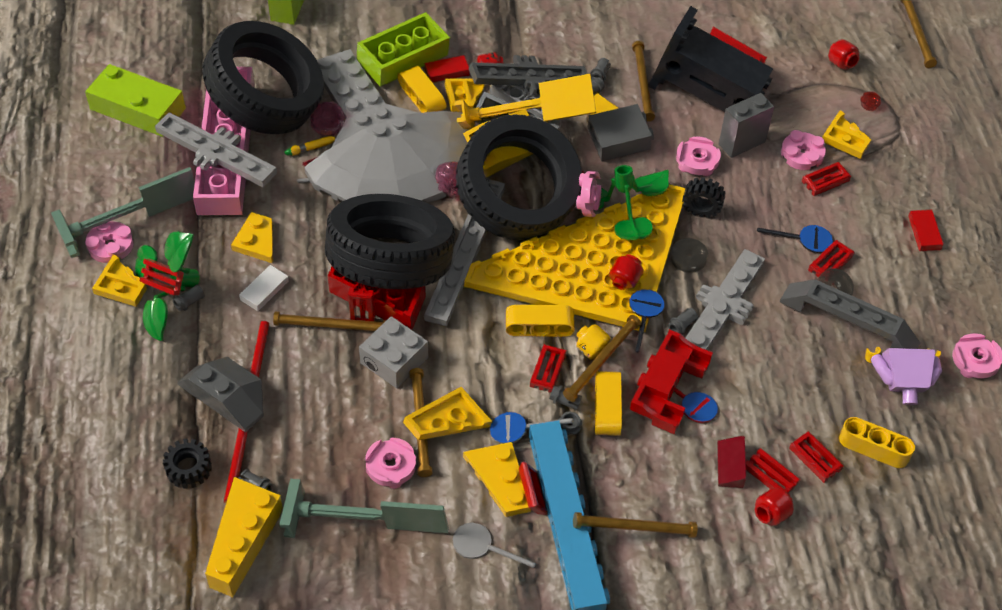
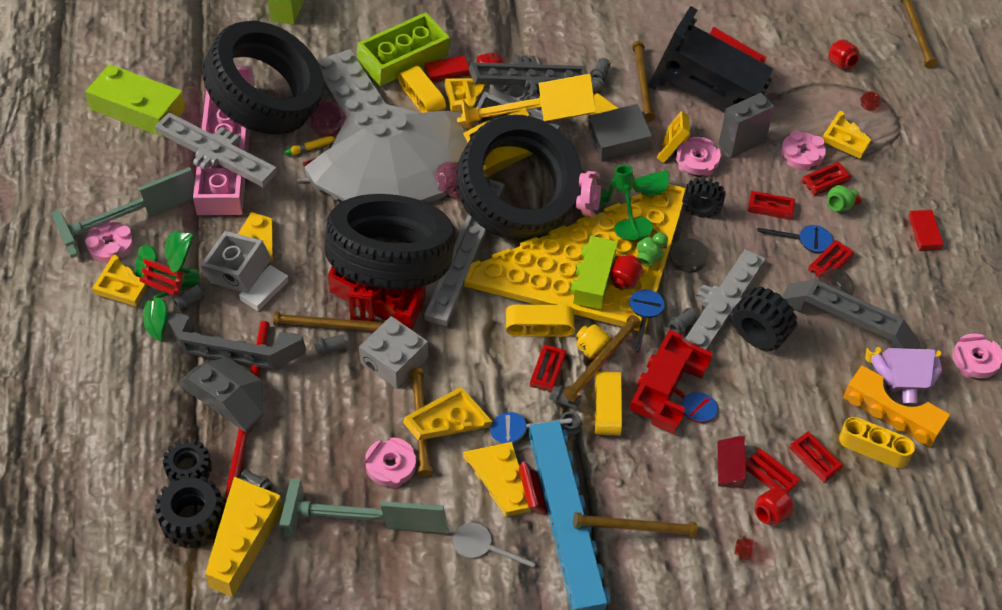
(183, 494): none -> black tyre
(236, 261): none -> light grey brick
(286, 347): none -> dark grey slope
(329, 344): none -> dark grey pin
(594, 272): none -> lime brick
(651, 249): none -> bright green animal
(677, 133): none -> yellow wing
(744, 548): none -> clear red plate
(763, 318): none -> black tyre
(770, 205): none -> red tile
(842, 198): none -> bright green animal
(920, 422): none -> light orange arch

